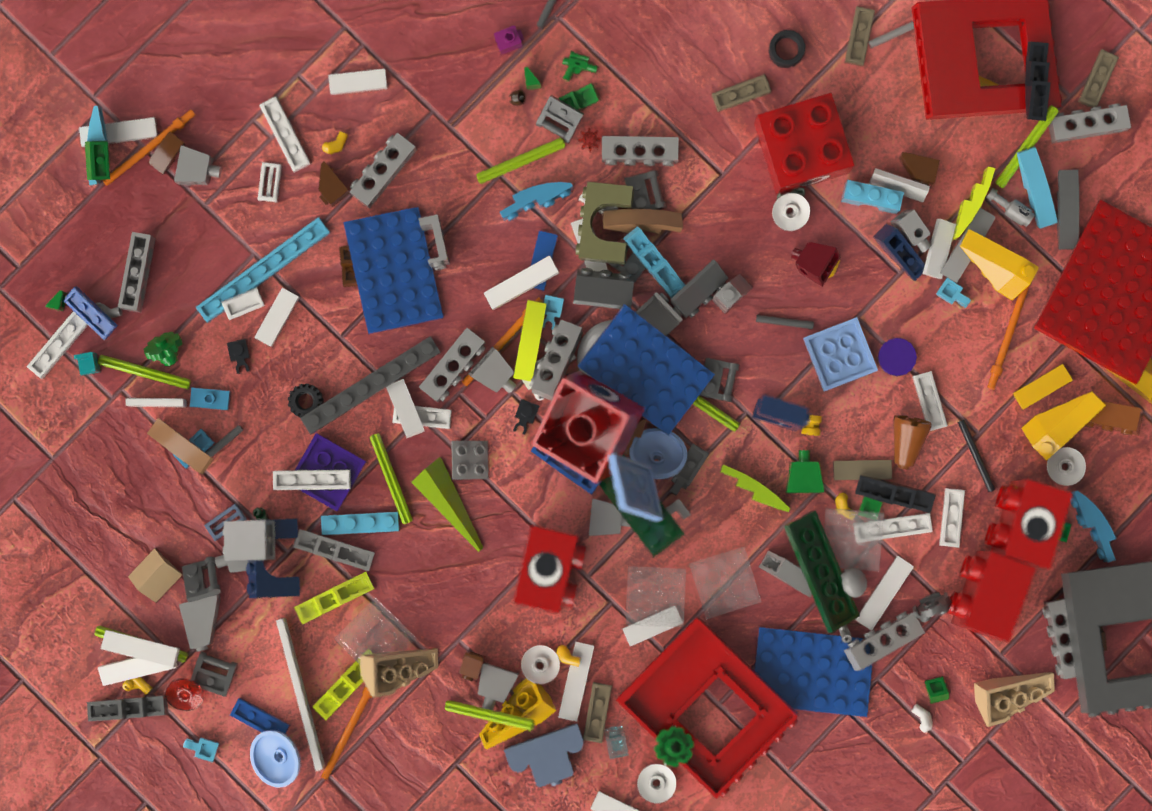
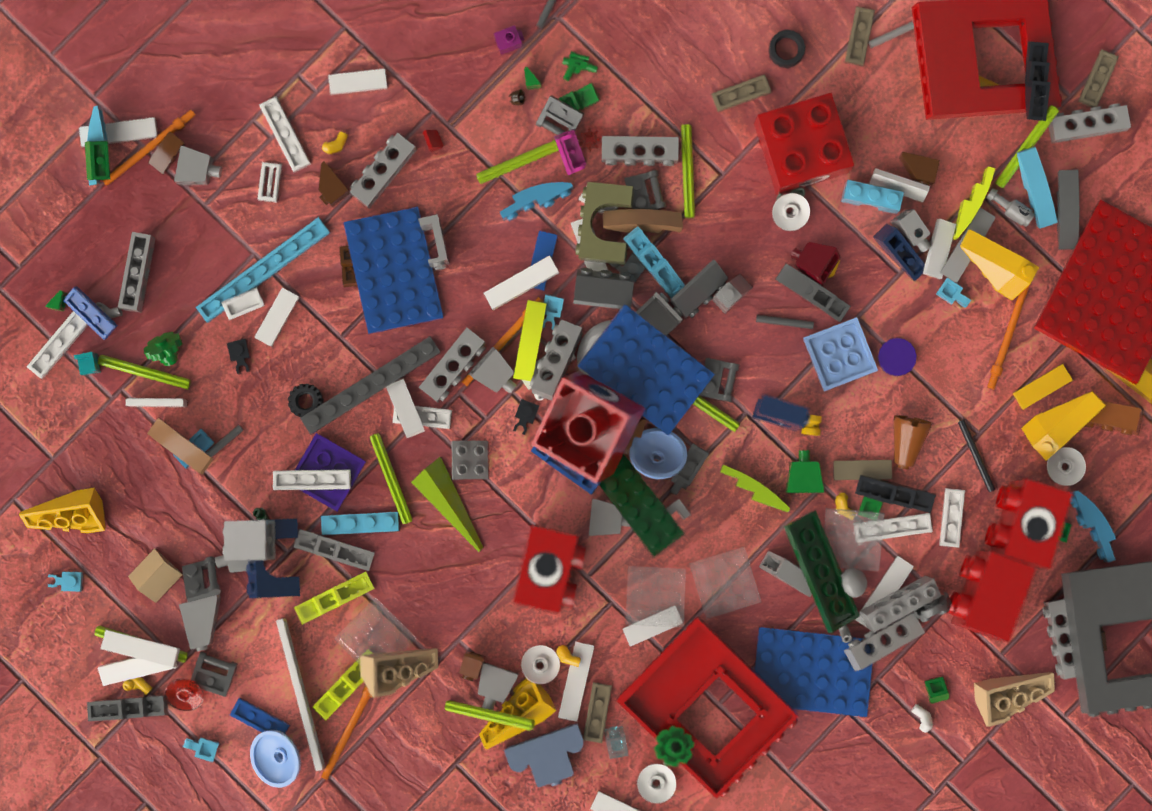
(69, 581): none -> medium azure plate
(74, 510): none -> yellow wedge
(210, 399): dark azure plate -> none
(220, 516): sand blue tile -> none
(433, 140): none -> red slope
(570, 152): none -> dark pink hinge
(635, 487): light blue plate -> none
(688, 179): none -> lime axle
(812, 292): none -> dark grey slope
(900, 603): none -> light grey brick
(930, 400): white tile -> none

